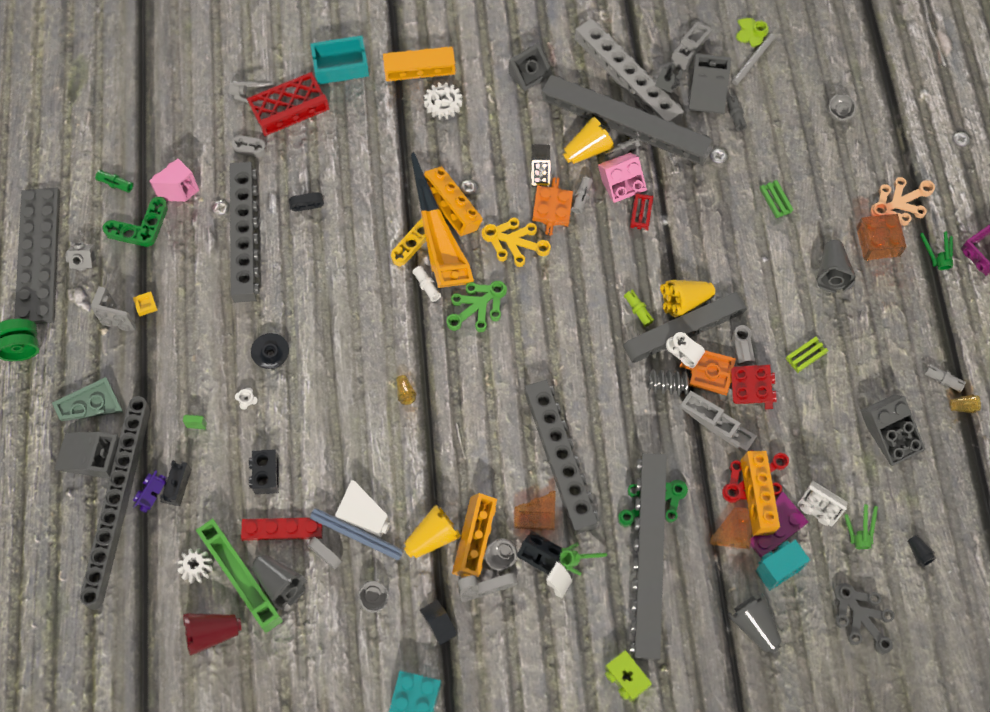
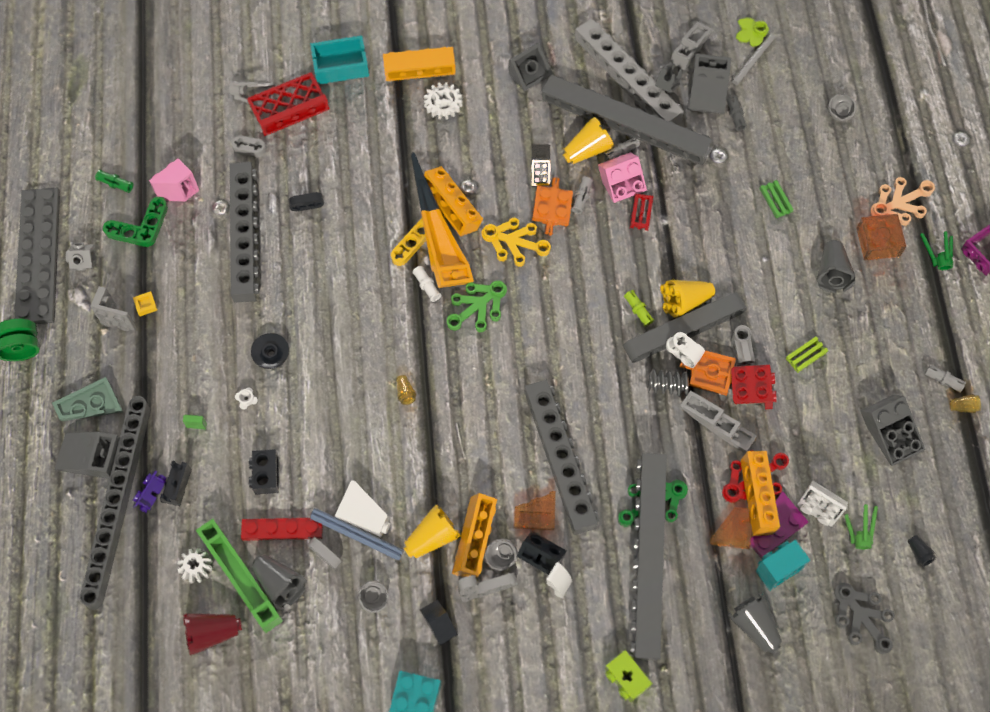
(571, 558): bright green plant -> none

